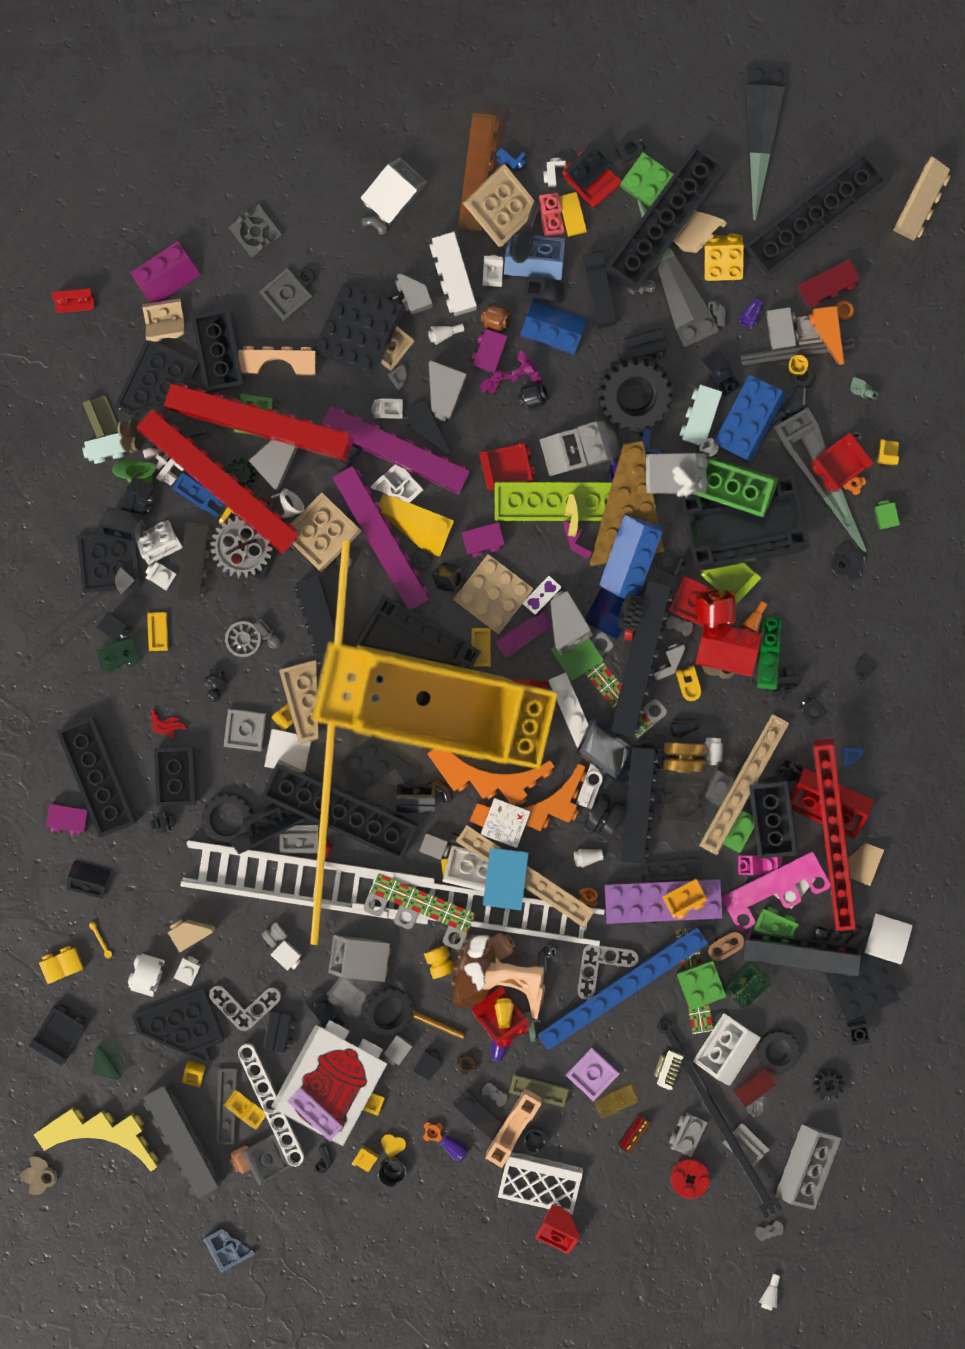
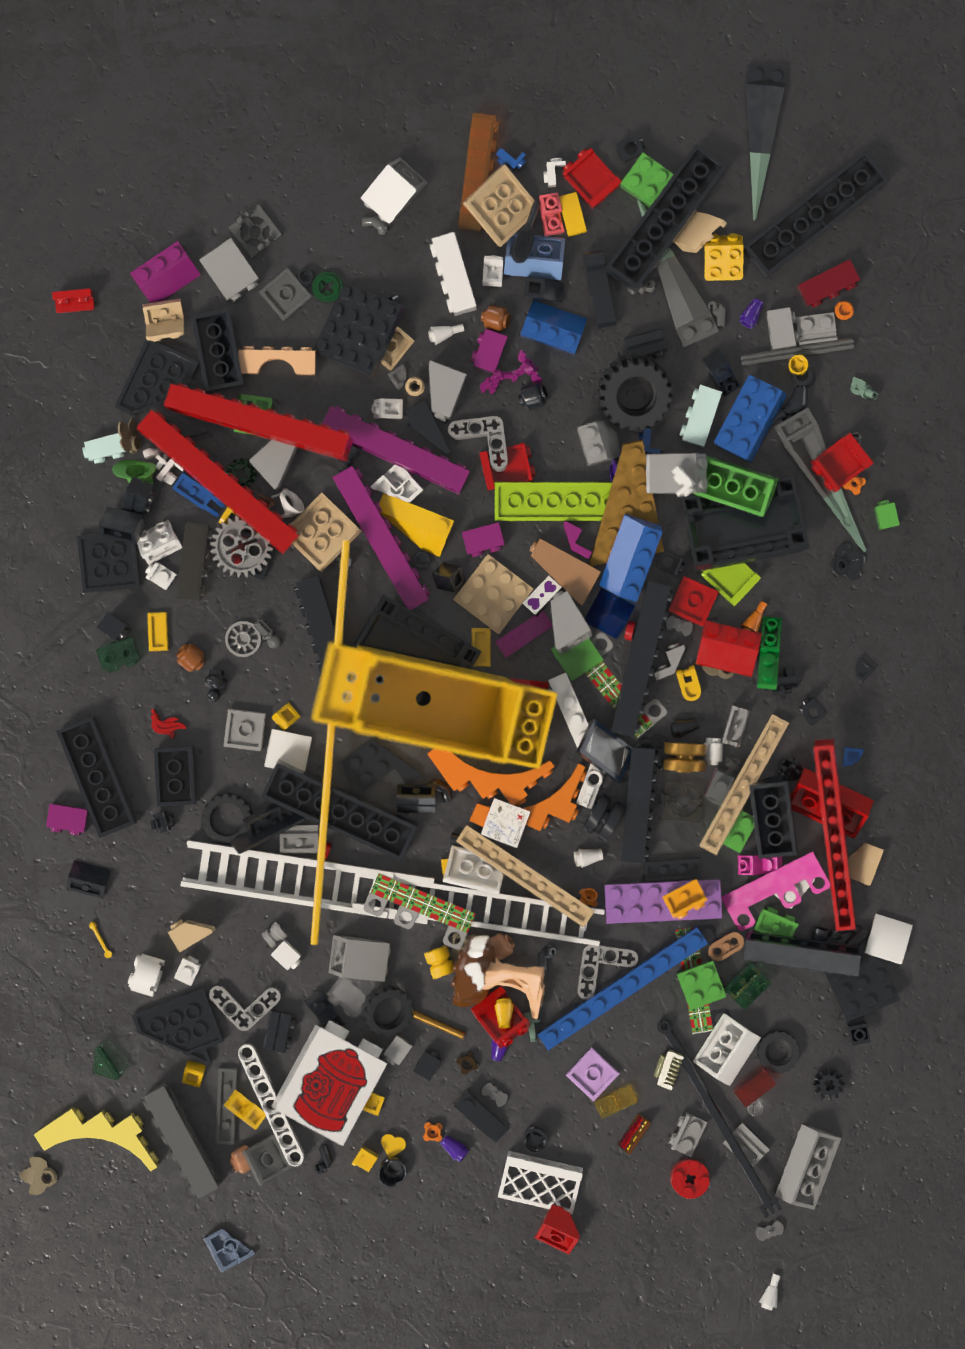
(58, 1034): black panel -> none
(61, 965): yellow brick -> none
(101, 416): olive panel -> none
(123, 580): flat silver tile -> none
(190, 657): none -> dark orange head
(230, 270): none -> light grey slope
(301, 694): tan wing -> none
(315, 1114): lavender tile -> none
(327, 277): none -> dark green gear
(410, 382): none -> tan cone
(415, 294): light grey slope -> none
(434, 846): light grey brick -> none
(490, 433): none -> light grey beam
(505, 879): dark azure tile -> none
(513, 1126): light nougat arch -> none
(549, 1092): olive plate -> none
(563, 452): light grey slope -> none
(566, 570): none -> medium nougat slope
(571, 510): light yellow slope -> none
(588, 167): black bracket -> none
(631, 612): black tyre -> none
(709, 447): light grey bush -> none
(716, 607): red brick -> none
(735, 726): none -> light grey hinge
(827, 327): orange slope -> none
(888, 452): yellow panel -> none
(921, 199): tan slope -> none

